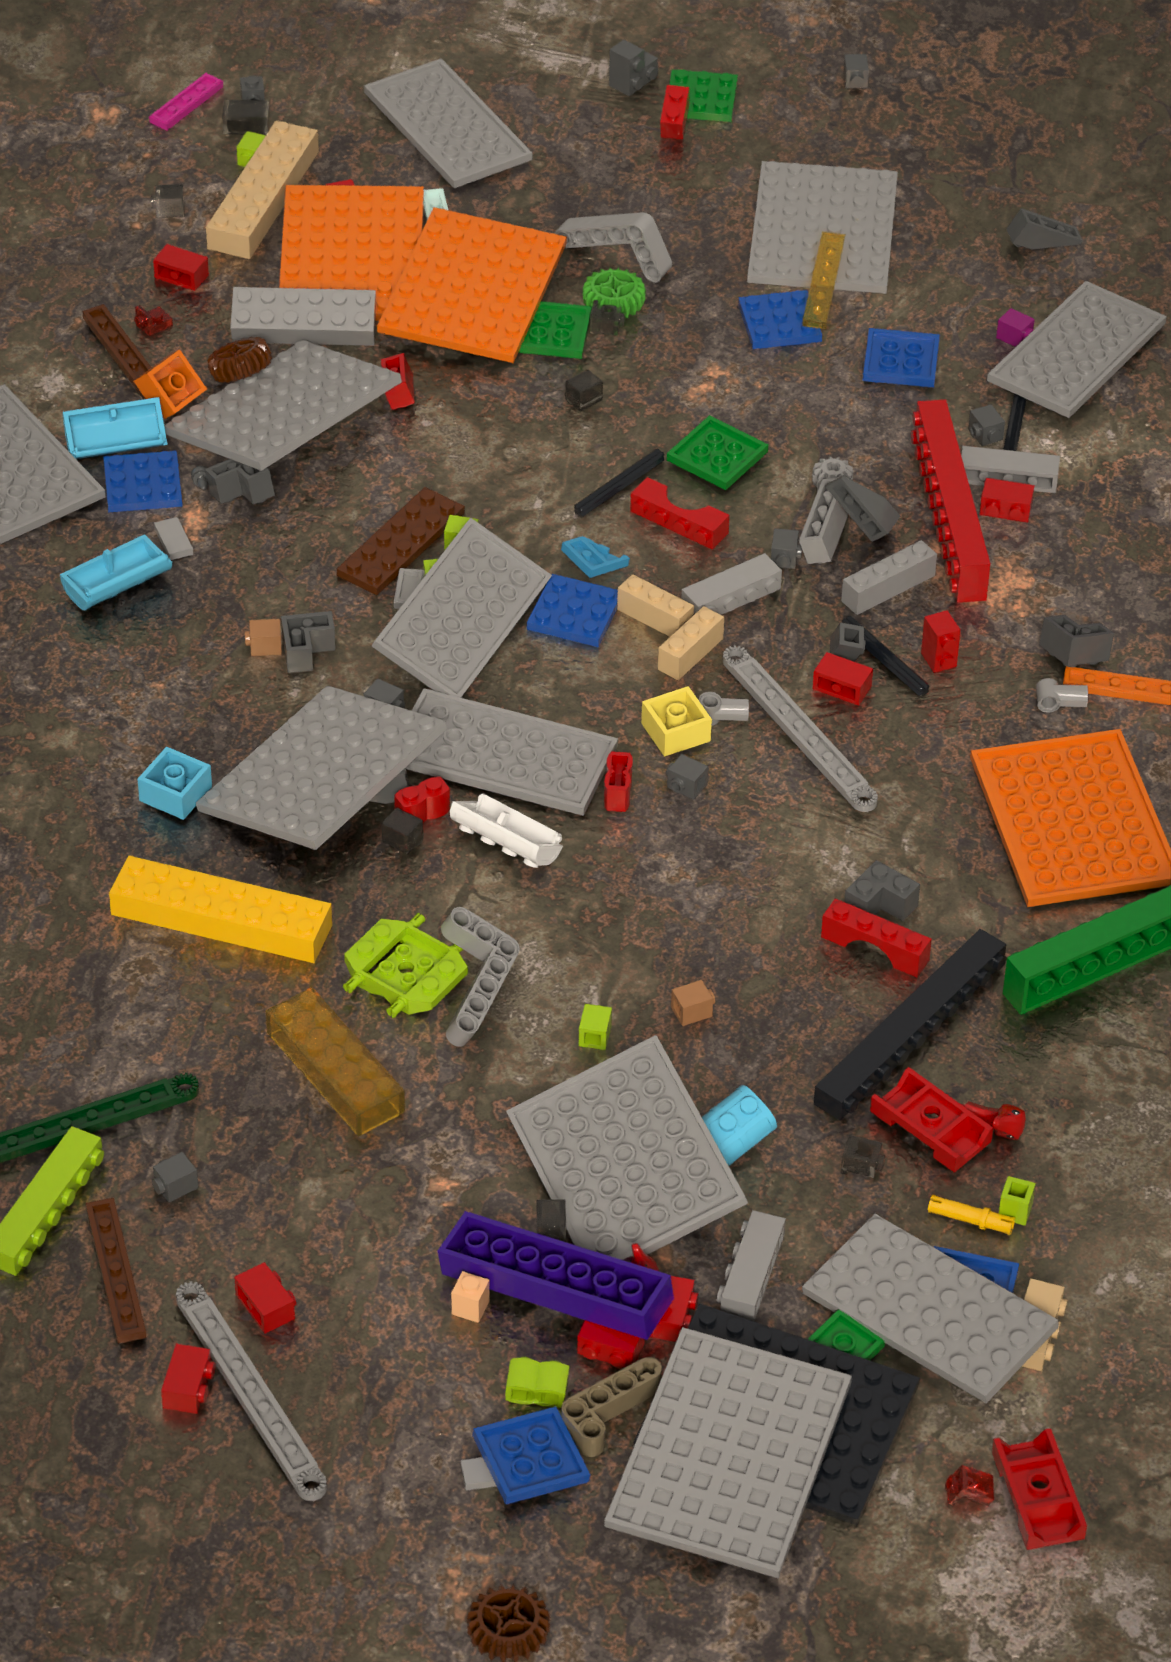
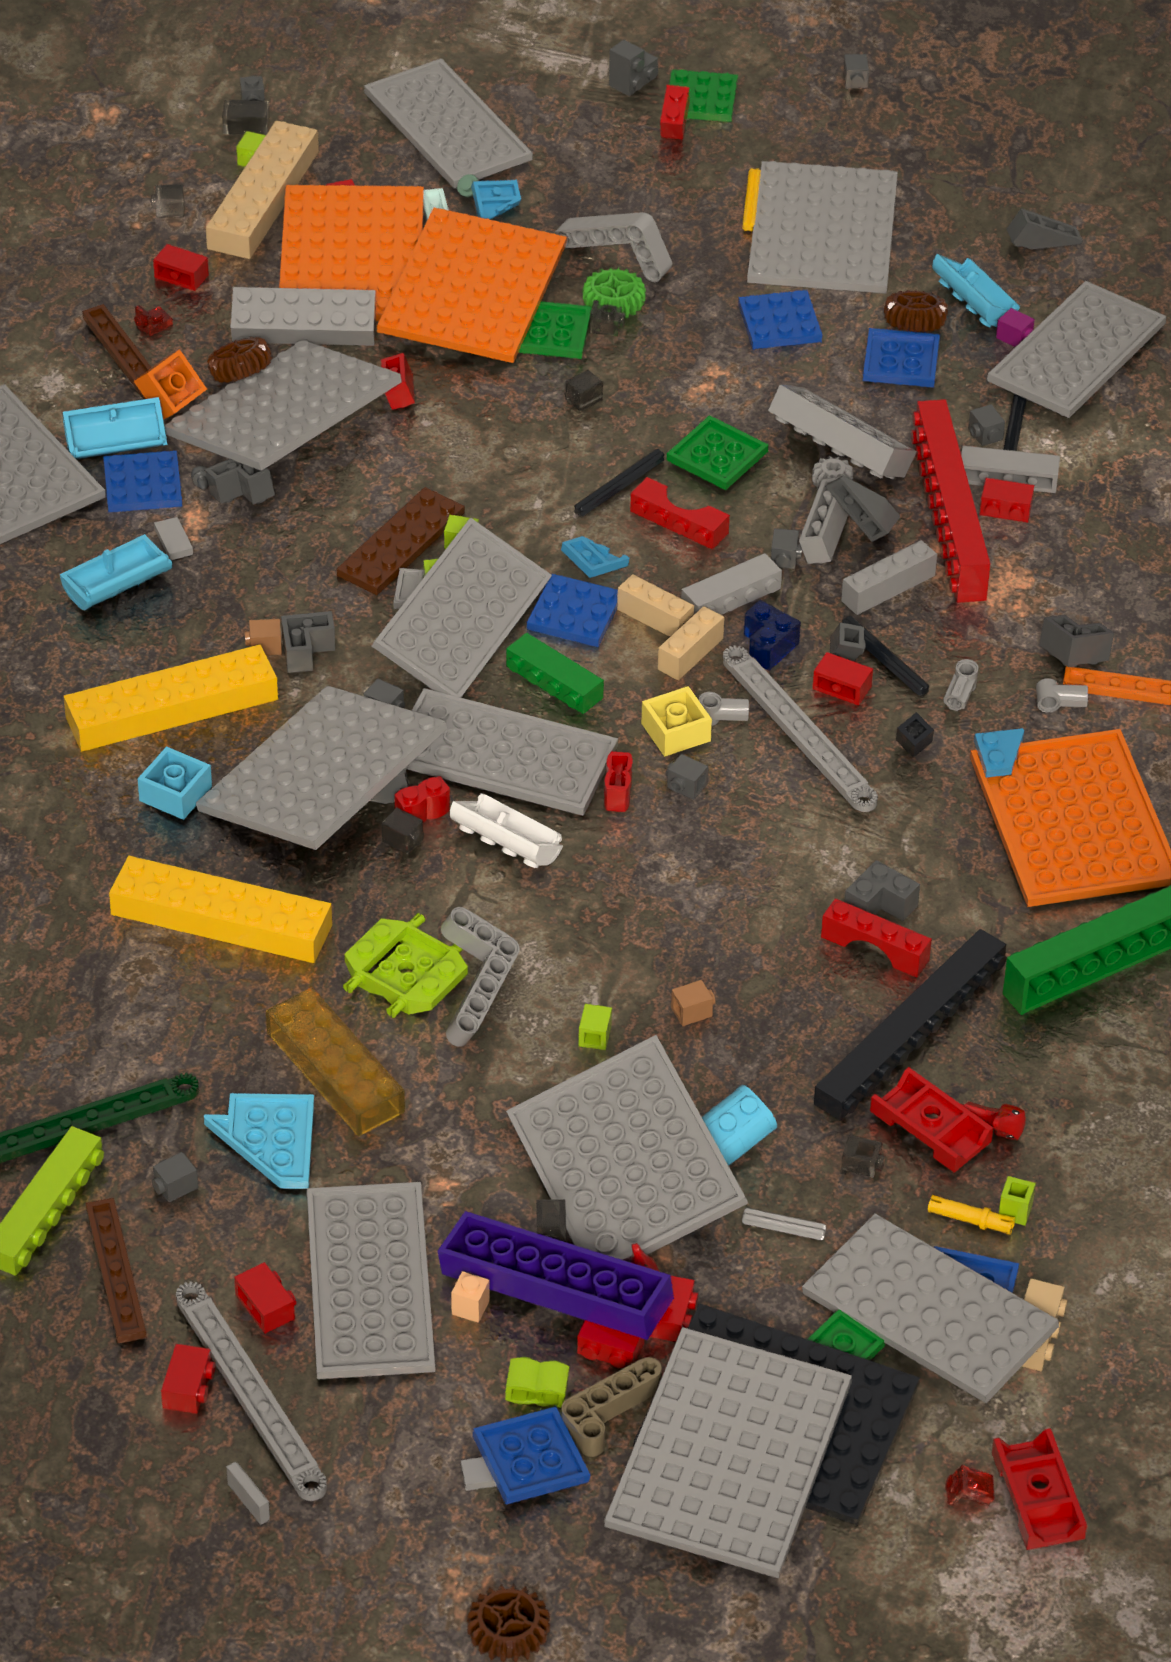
(170, 697): none -> yellow brick
(186, 101): dark pink tile -> none
(248, 1492): none -> light grey tile
(270, 1134): none -> medium azure wing
(370, 1280): none -> light grey plate
(464, 185): none -> sand green plate
(495, 197): none -> dark azure wing
(554, 673): none -> green brick
(751, 199): none -> yellow axle
(752, 1265): light grey brick -> none
(770, 633): none -> clear blue brick
(784, 1223): none -> light grey axle
(823, 280): clear yellow tile -> none
(841, 431): none -> light grey brick
(914, 734): none -> black brick
(915, 311): none -> reddish brown gear
(940, 641): red brick -> none
(962, 684): none -> light grey piece
(974, 287): none -> medium azure container
(998, 751): none -> dark azure wing

